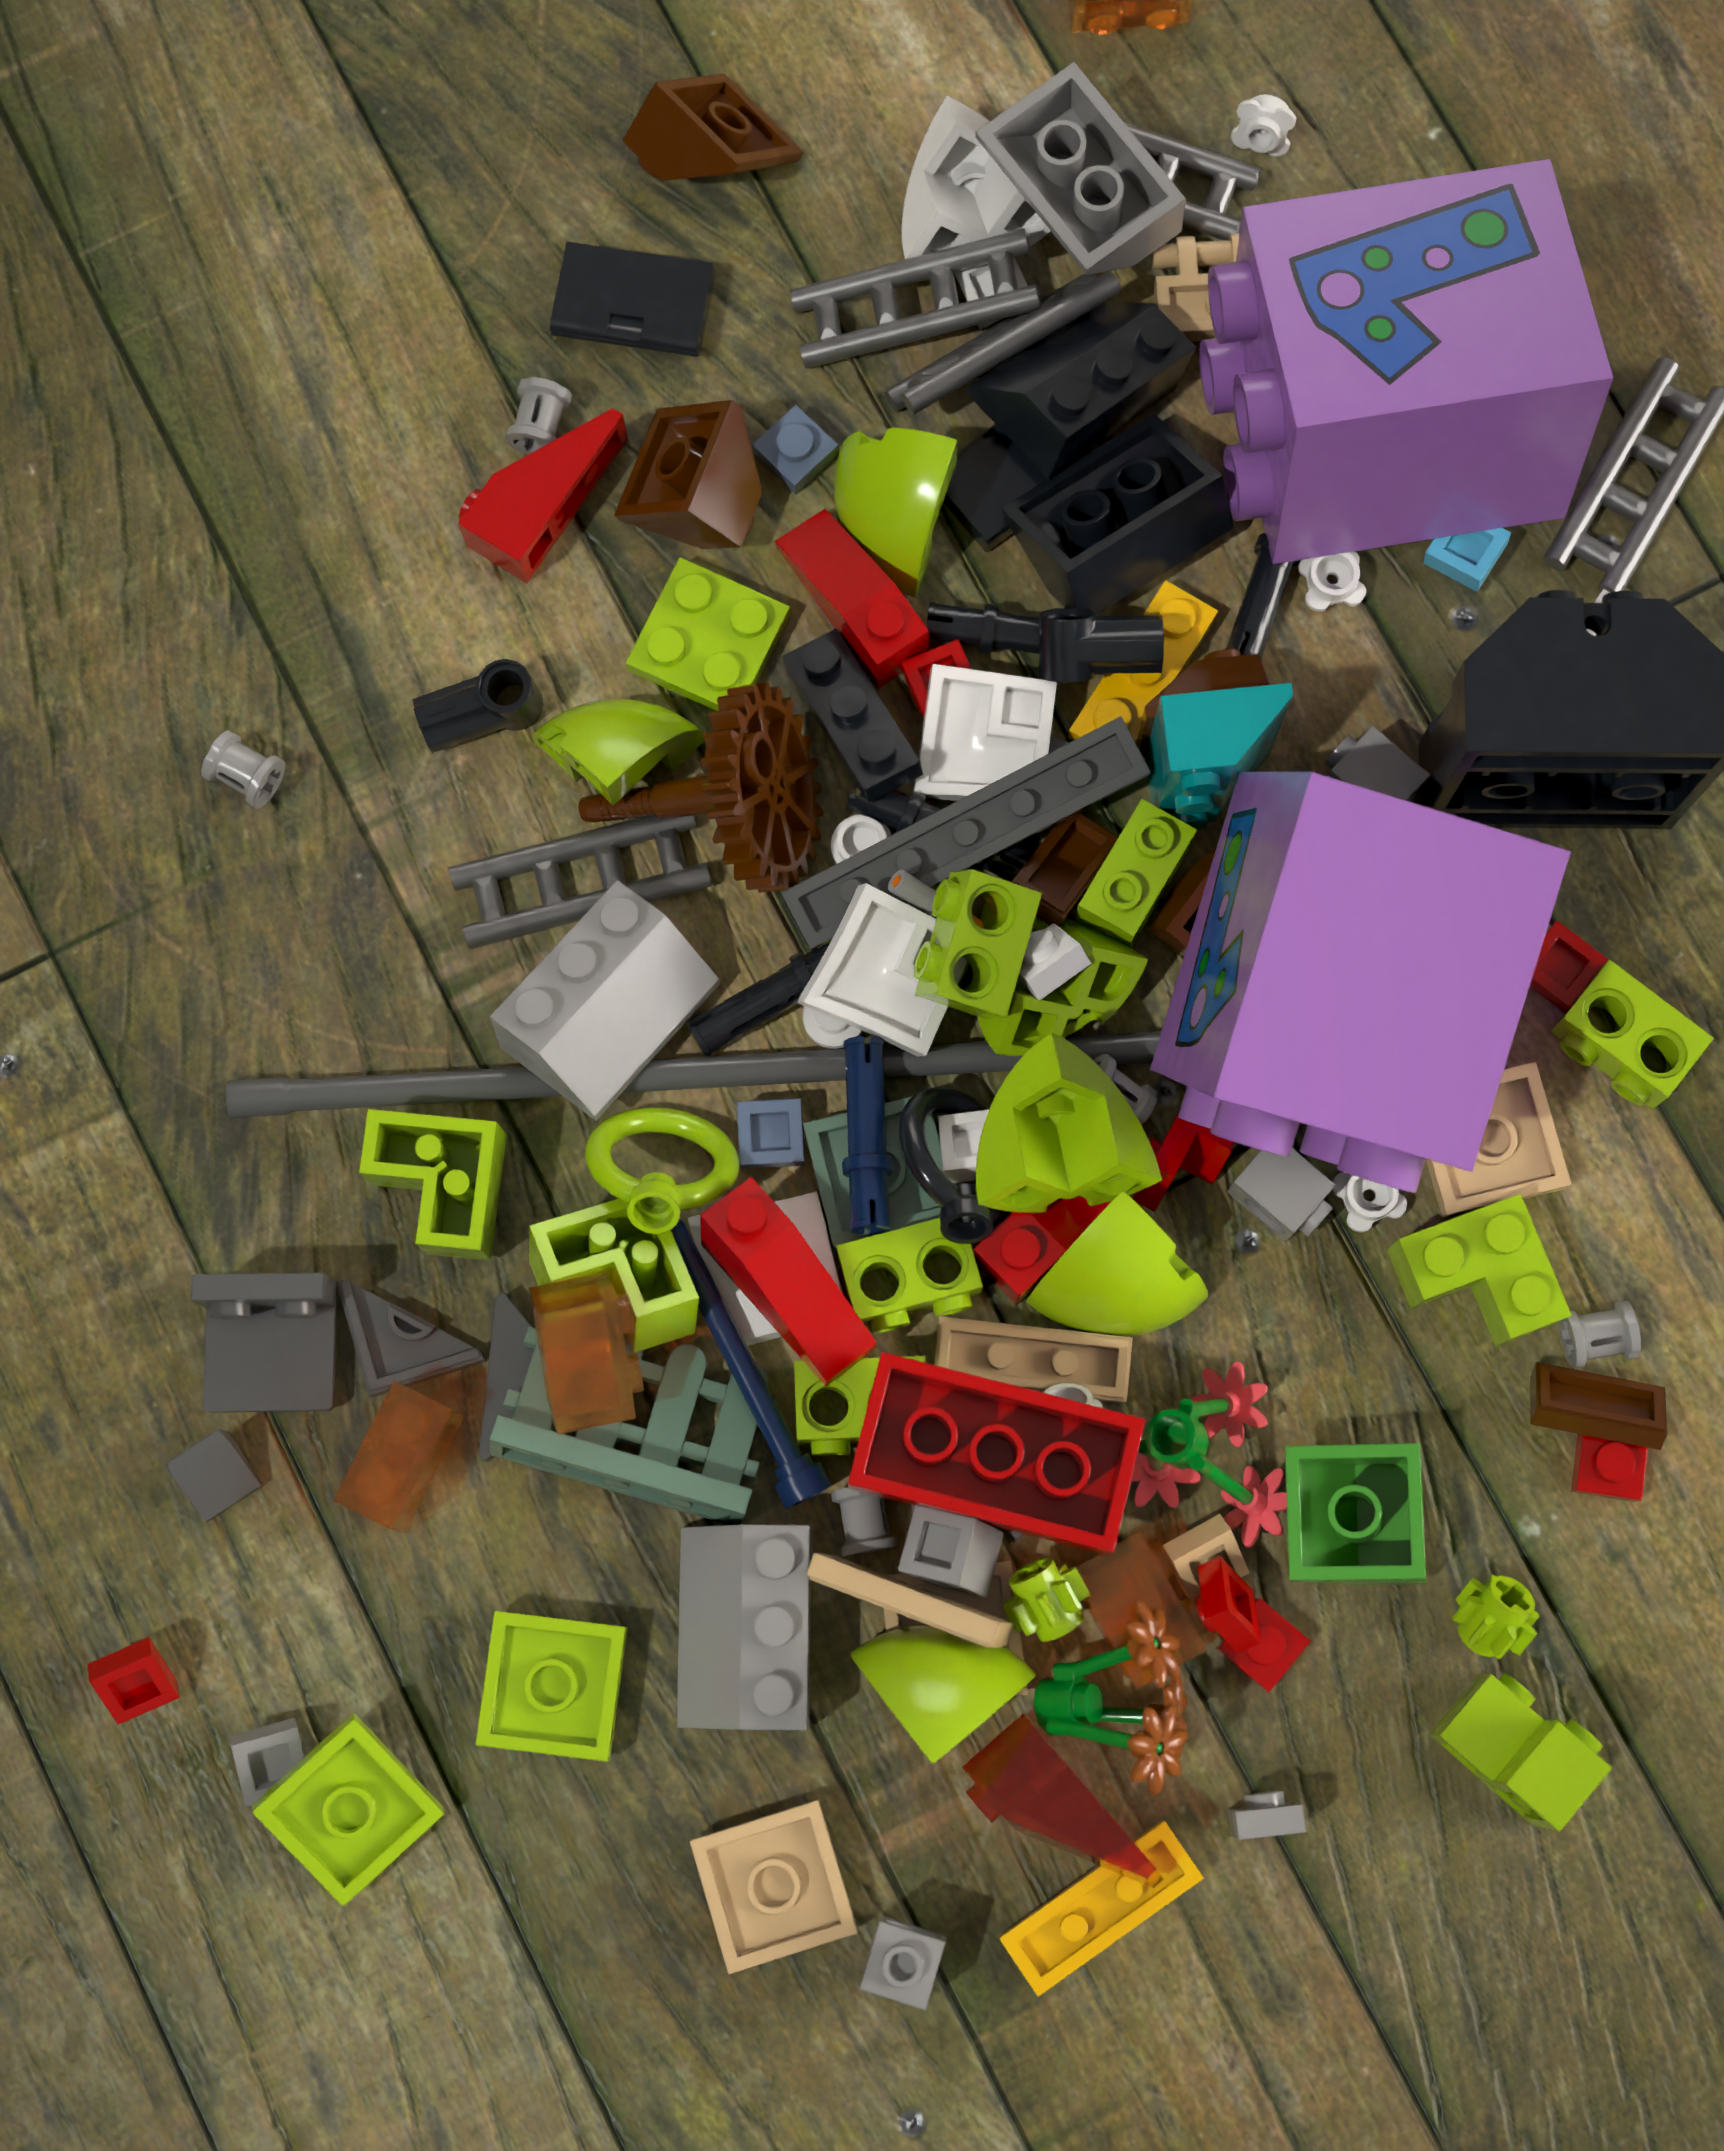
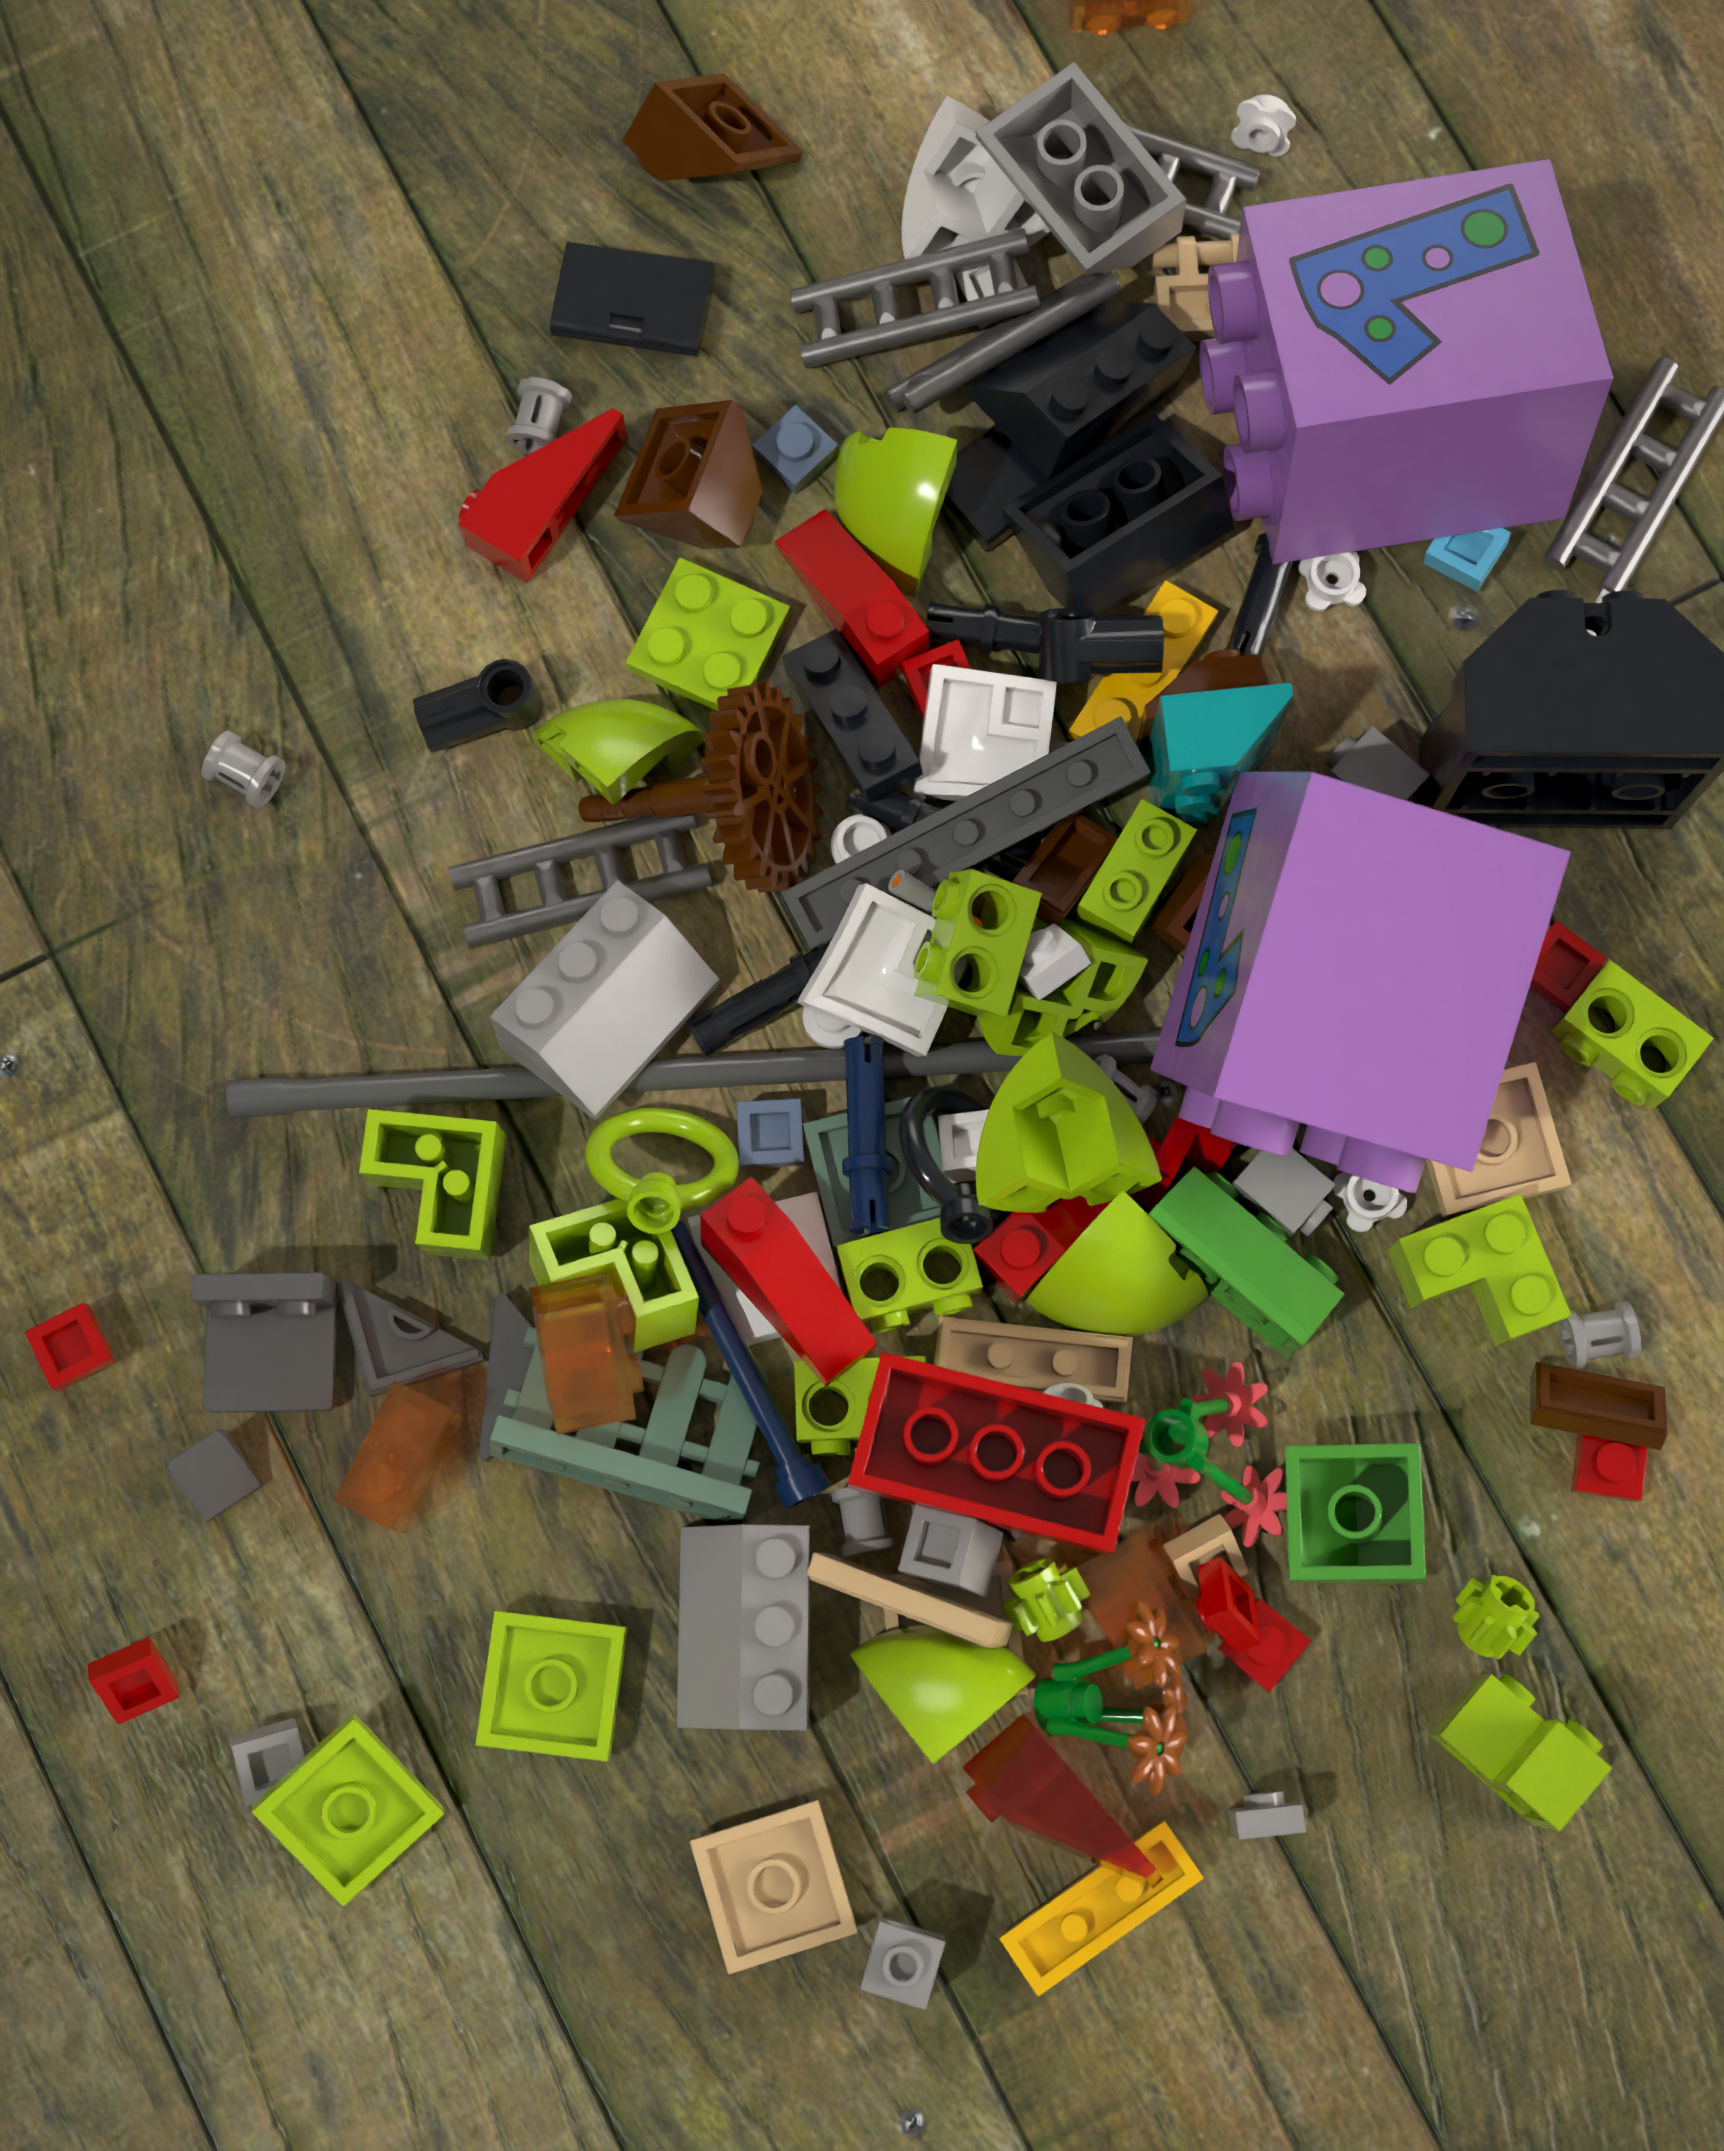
(70, 1347): none -> red plate
(1247, 1261): none -> bright green slope

